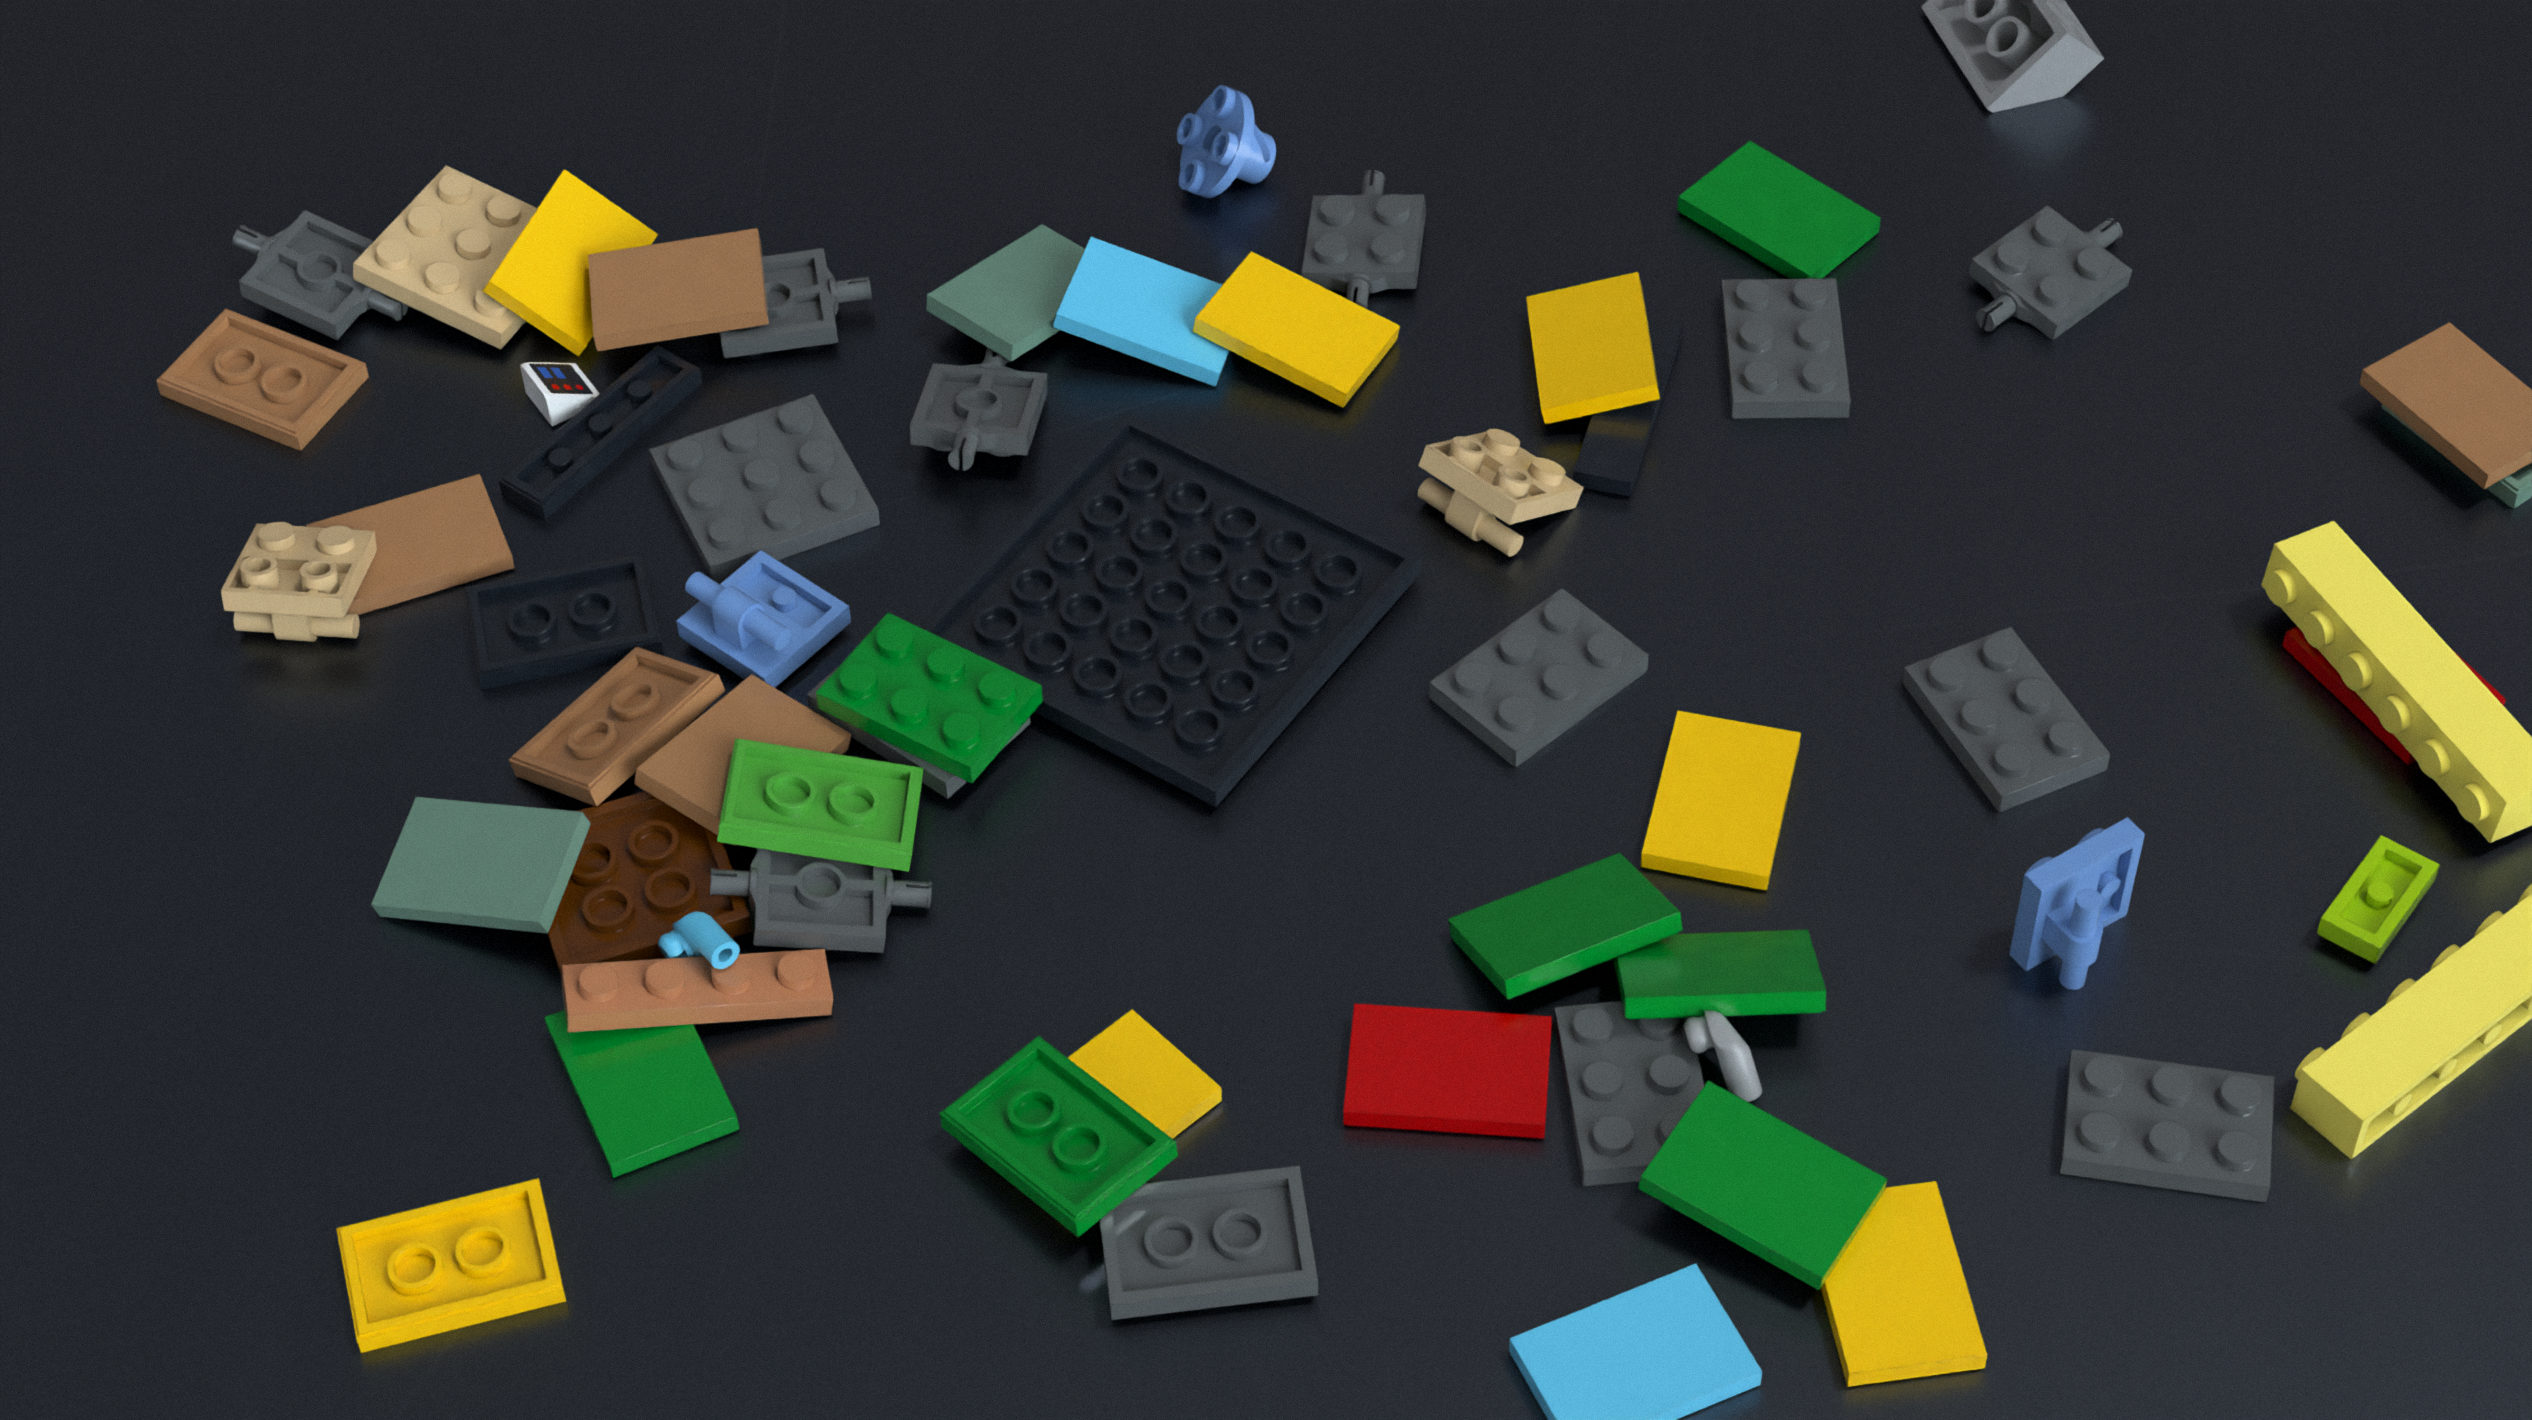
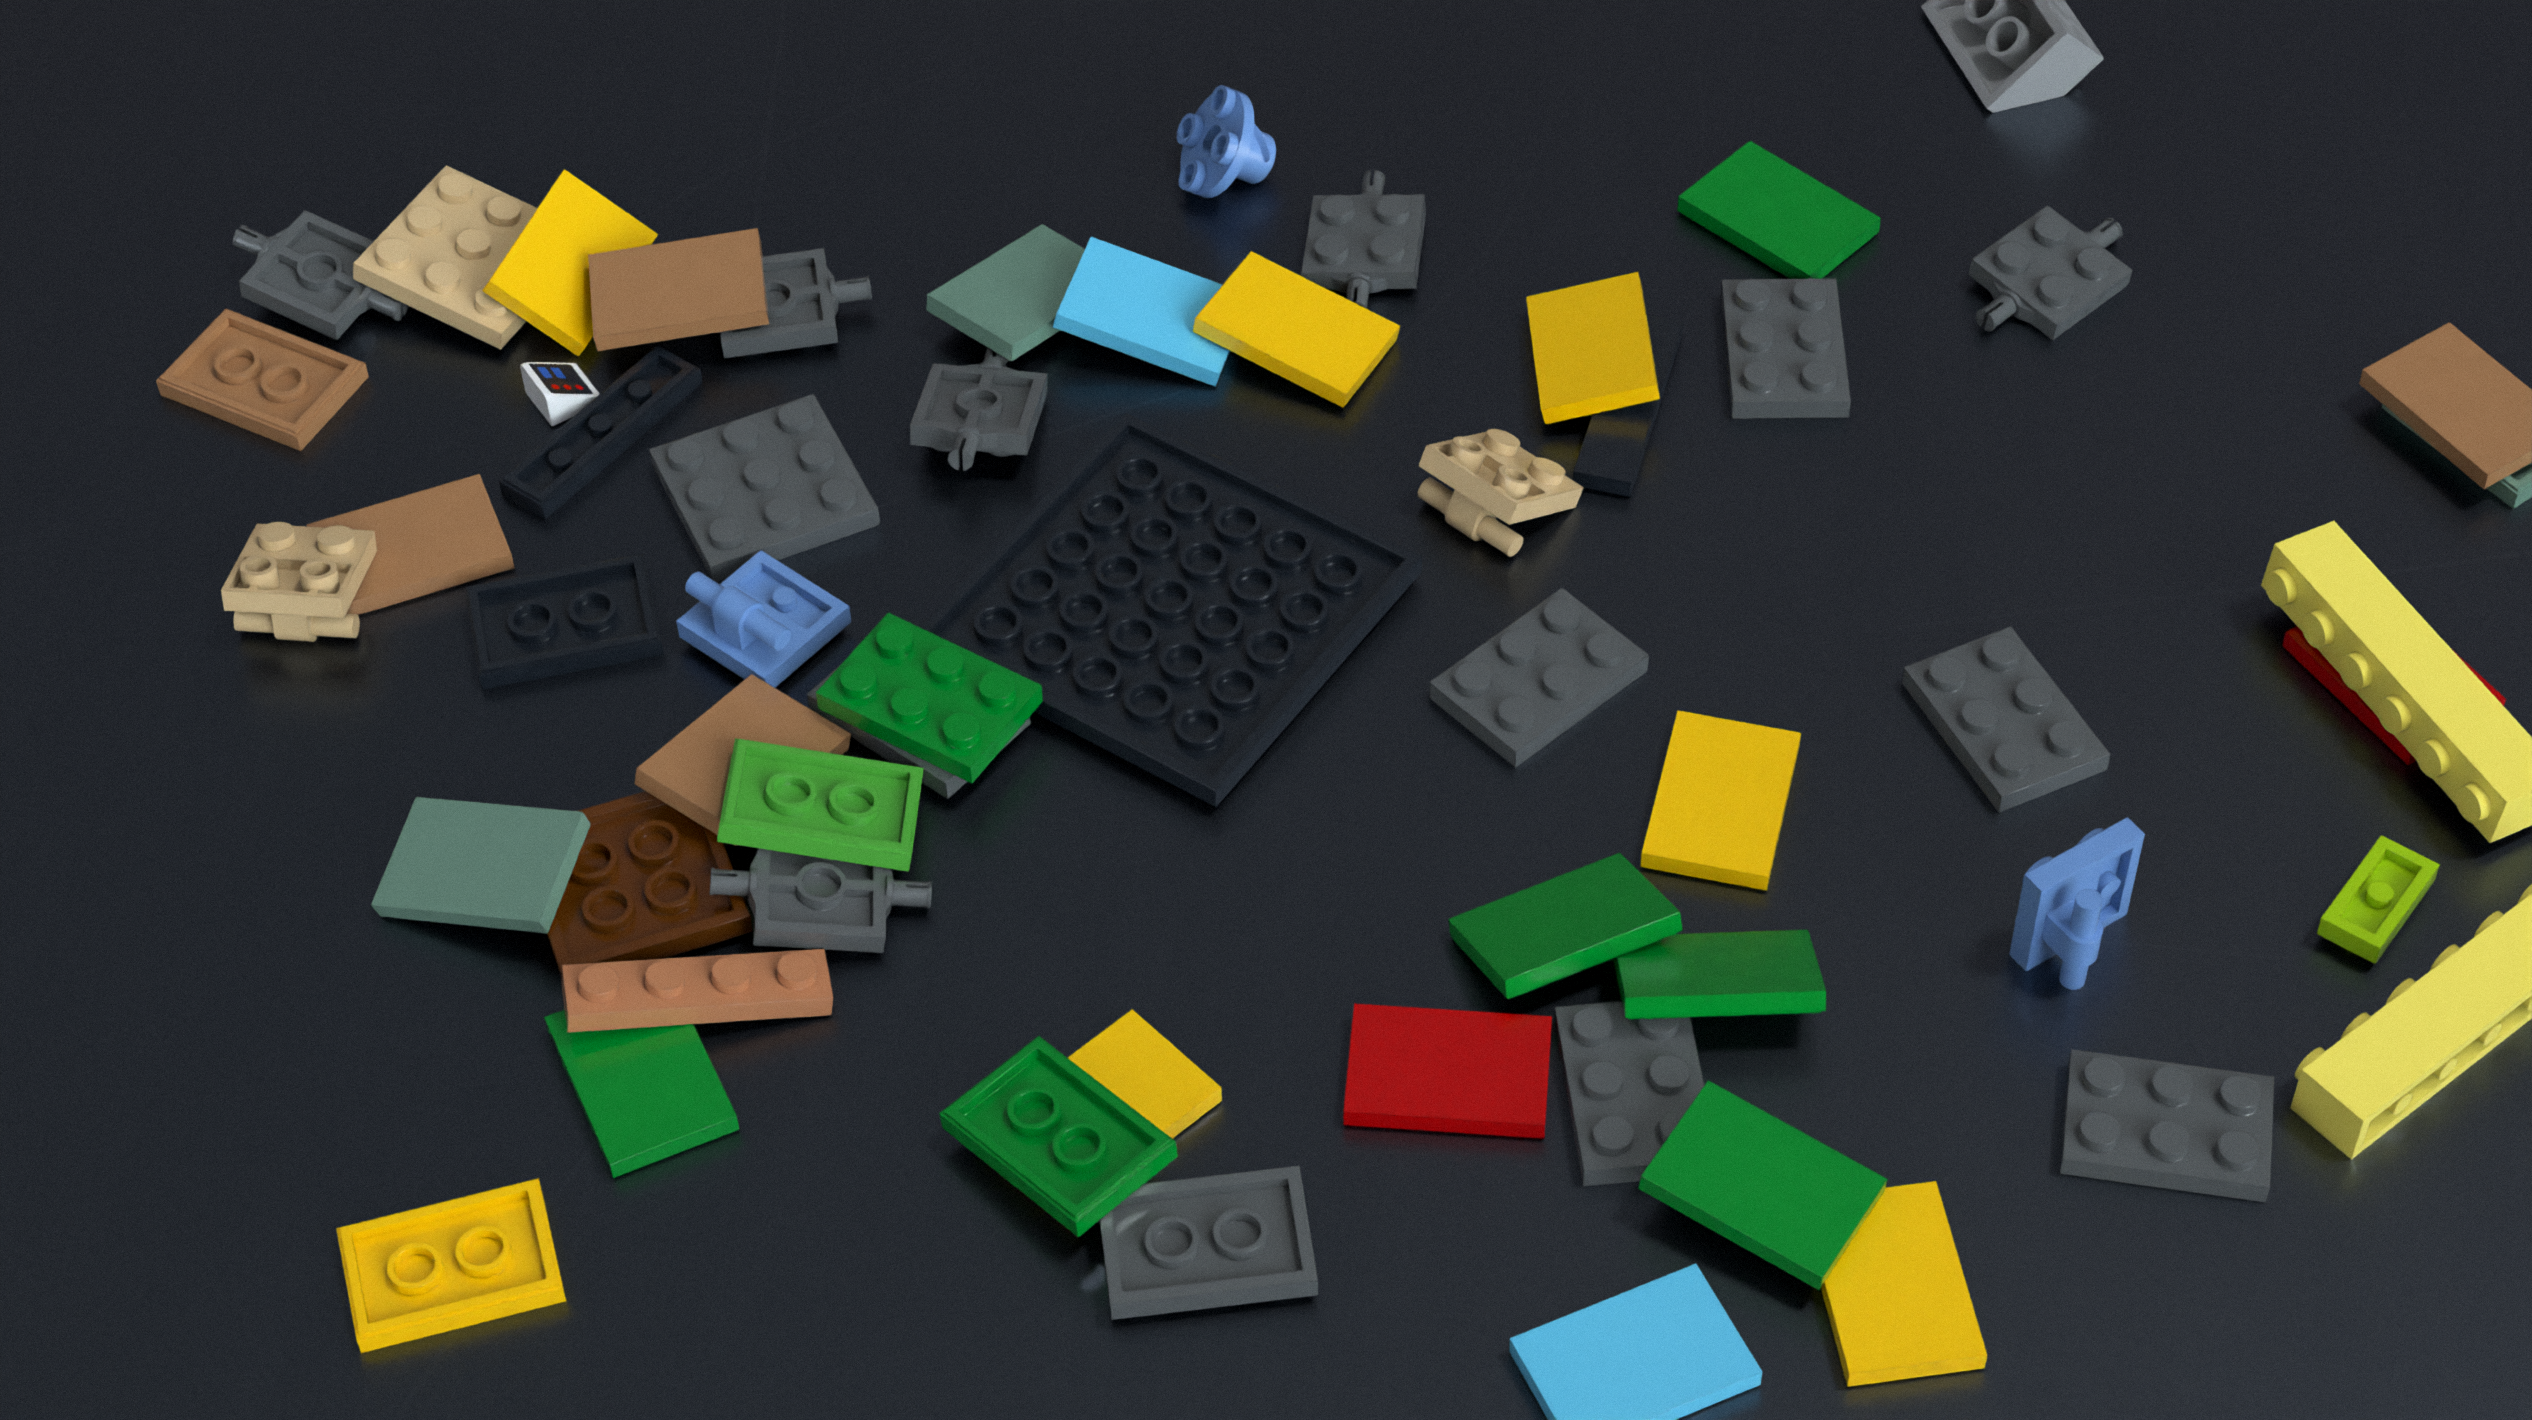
(616, 726): medium nougat tile -> none
(698, 936): medium azure arm -> none
(1731, 1050): light grey arm -> none

